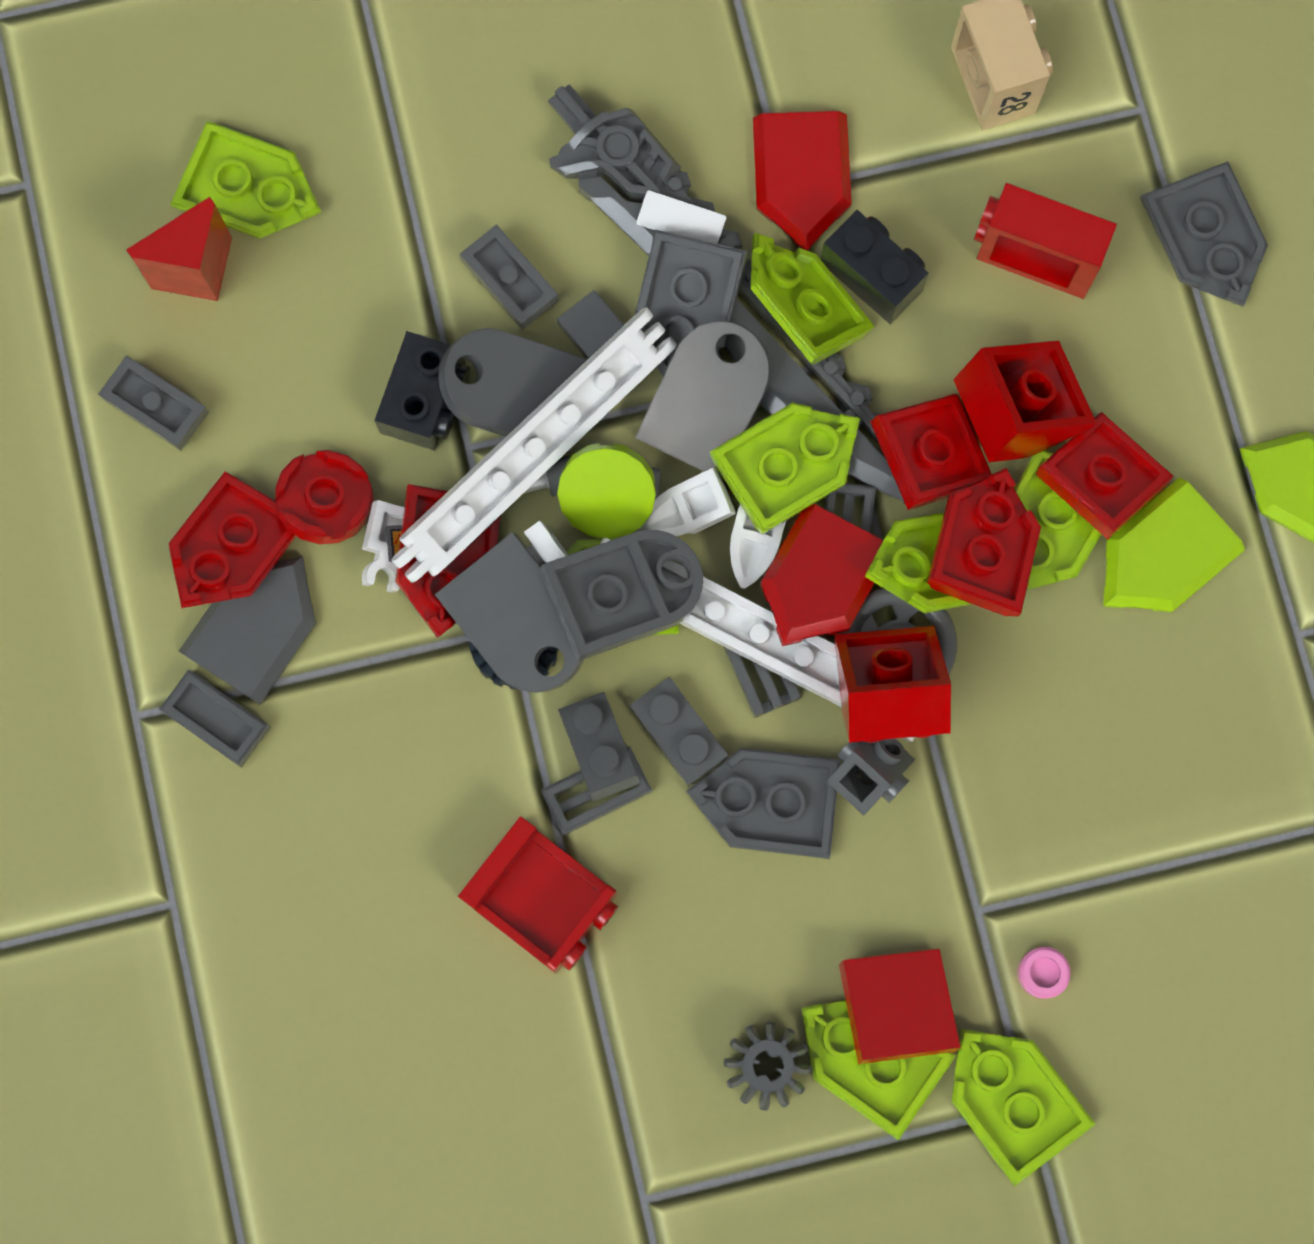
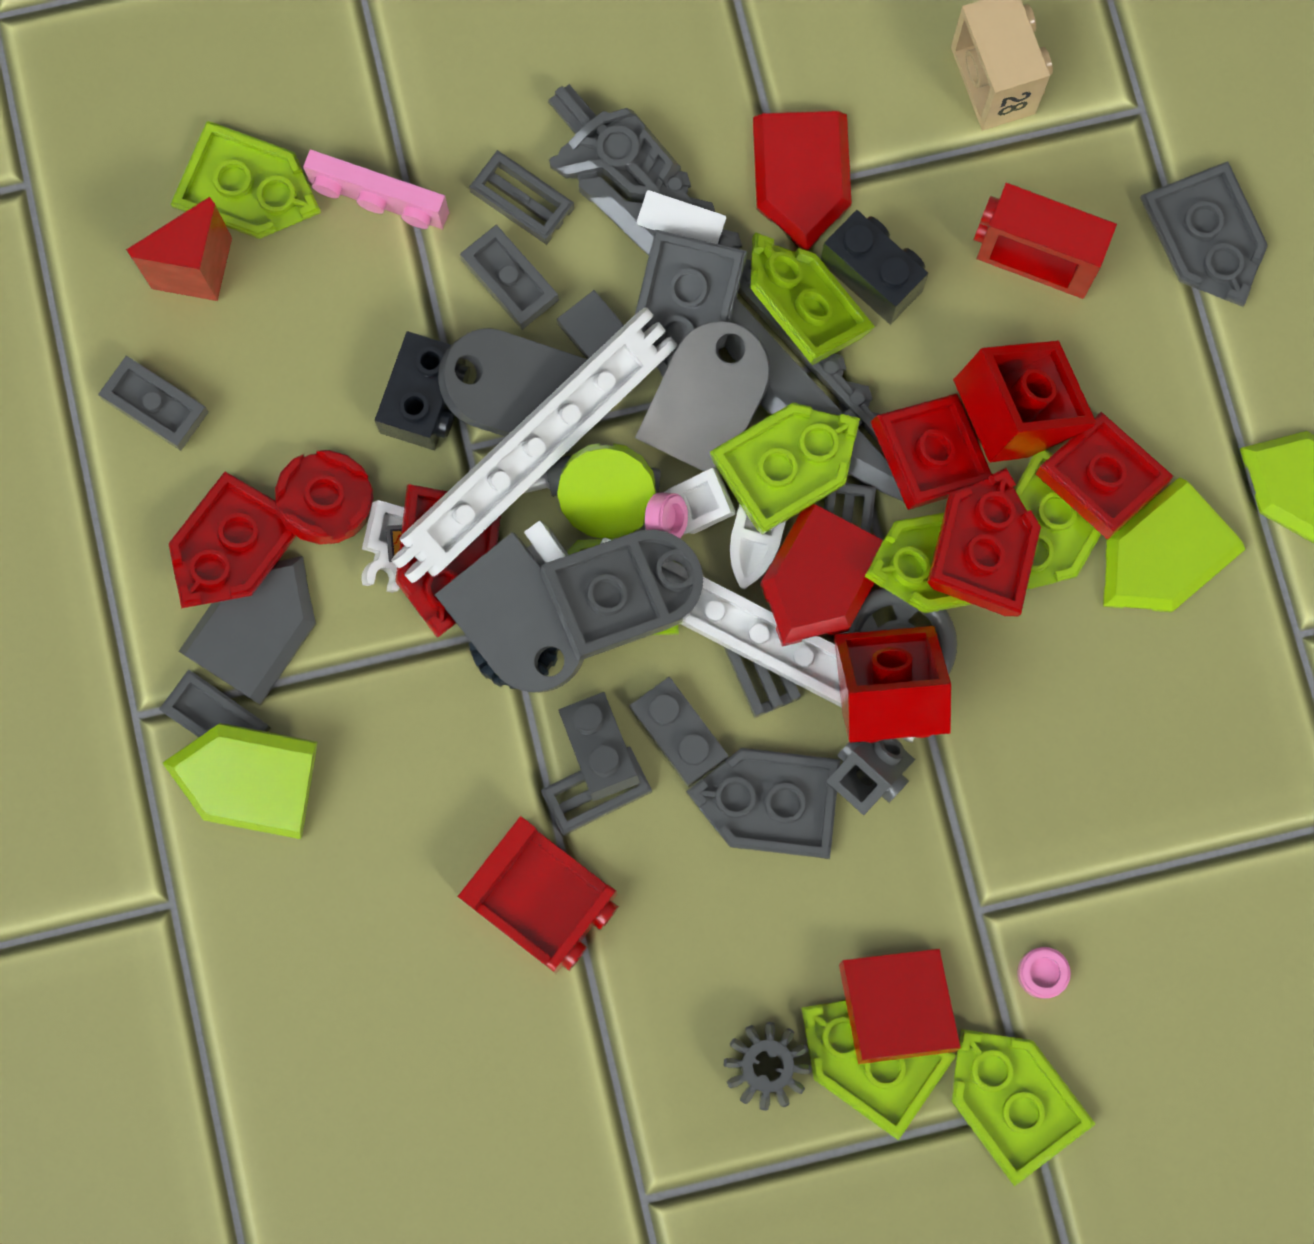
(247, 778): none -> lime tile
(376, 191): none -> bright pink plate
(553, 220): none -> dark grey tile
(666, 513): none -> bright pink tile

